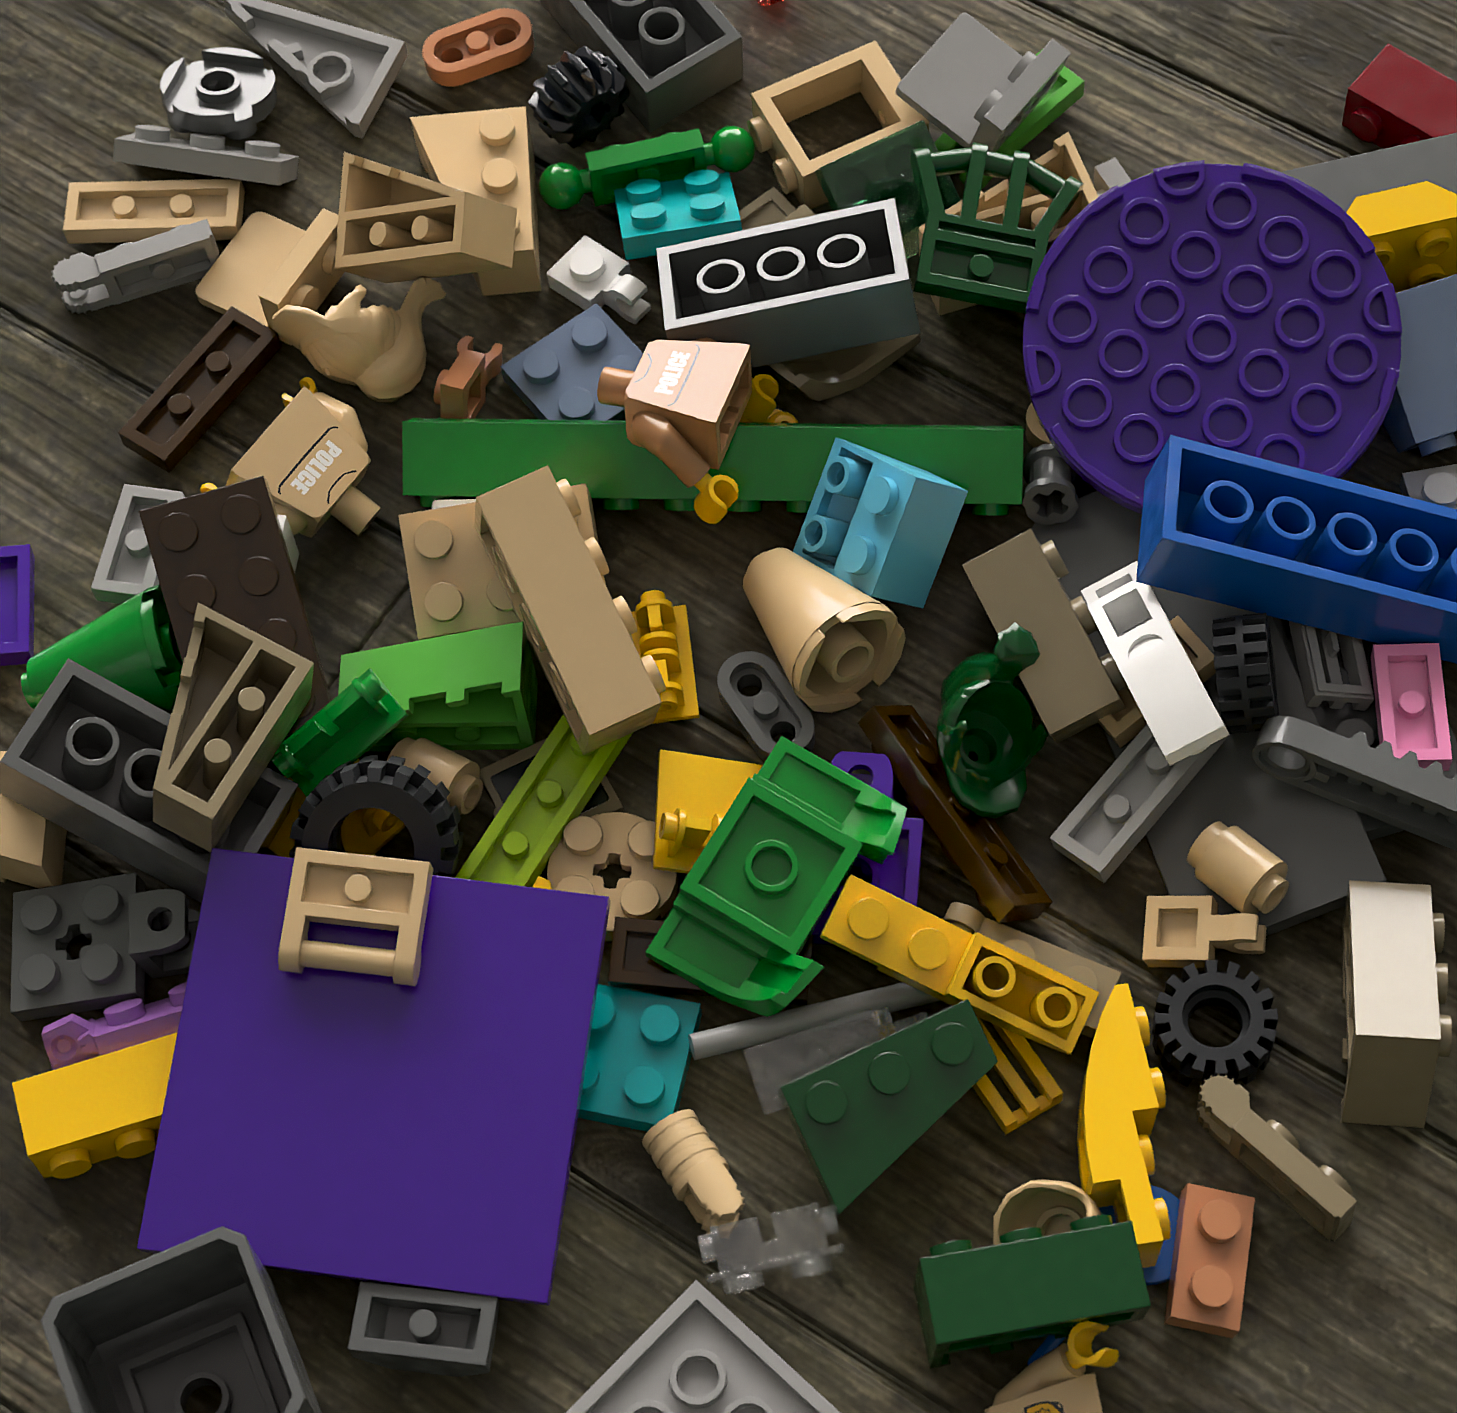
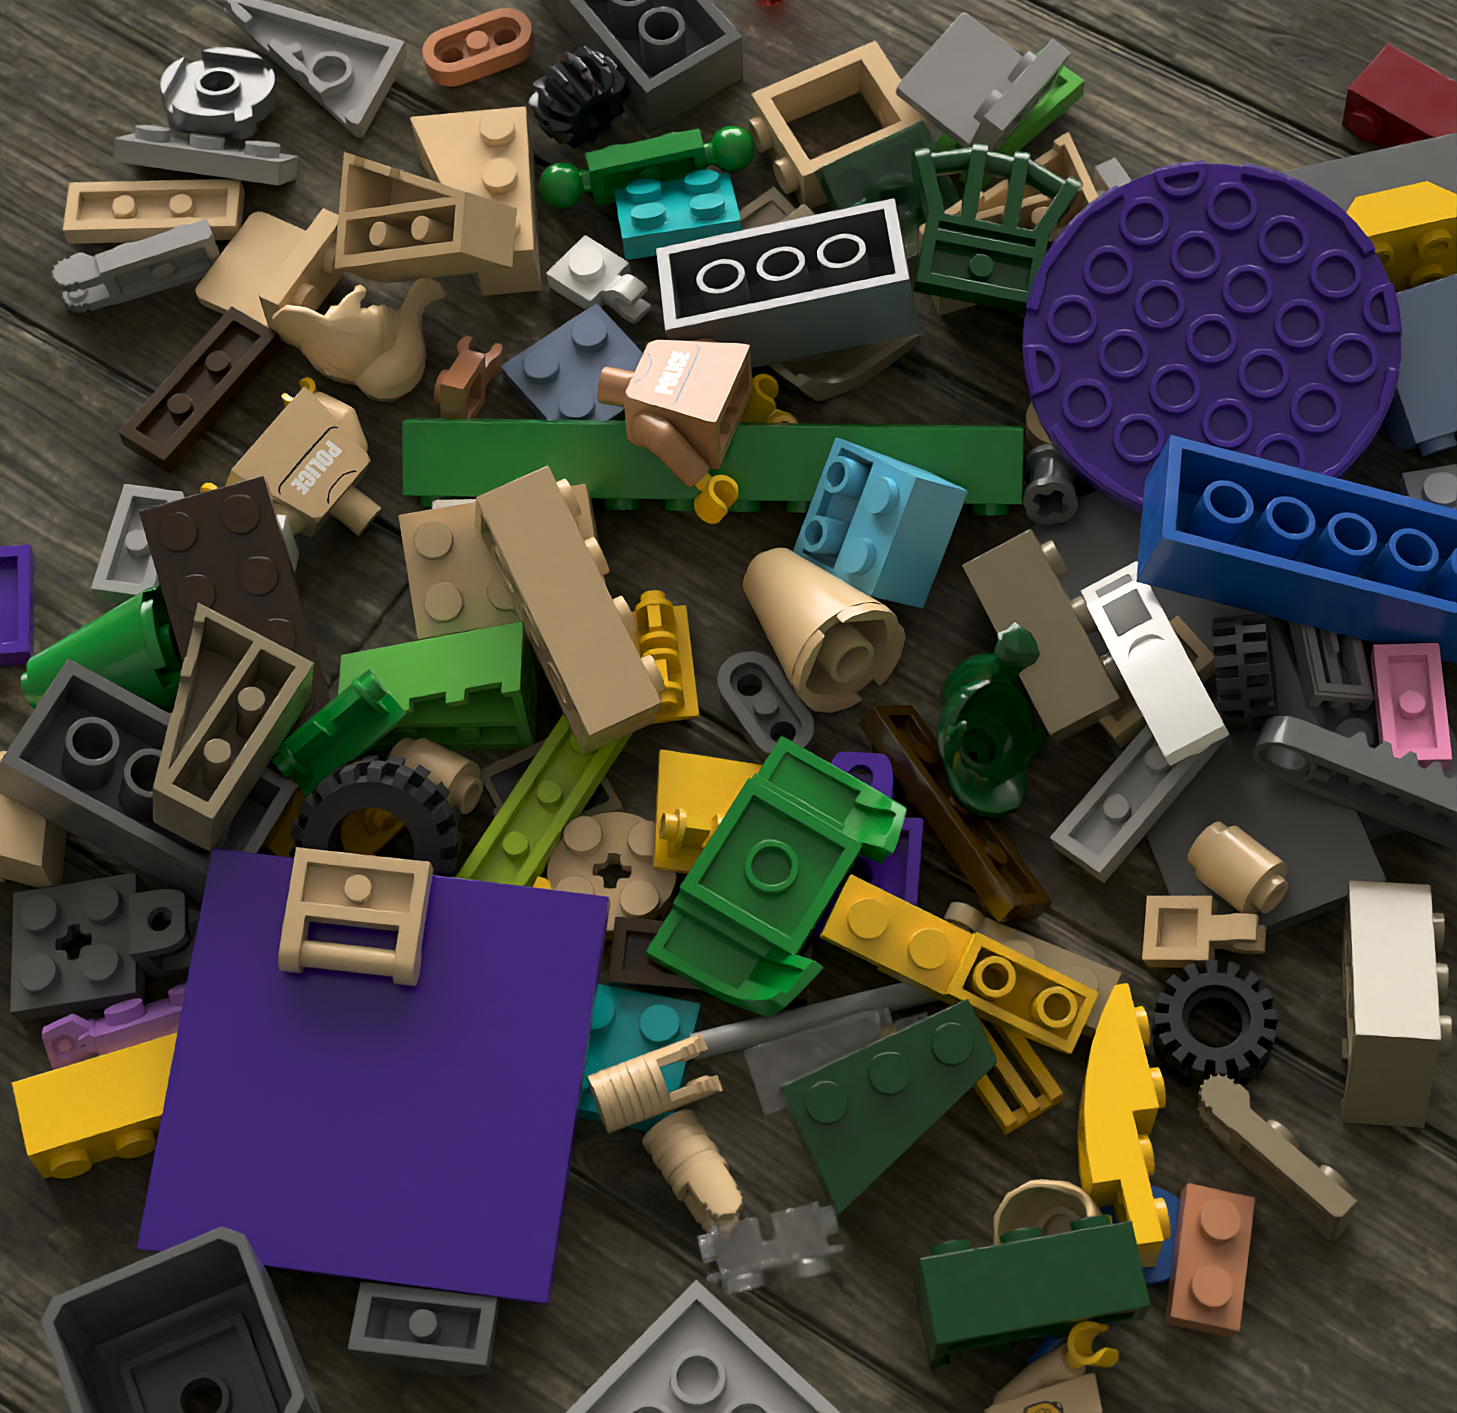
(638, 1090): none -> tan hinge

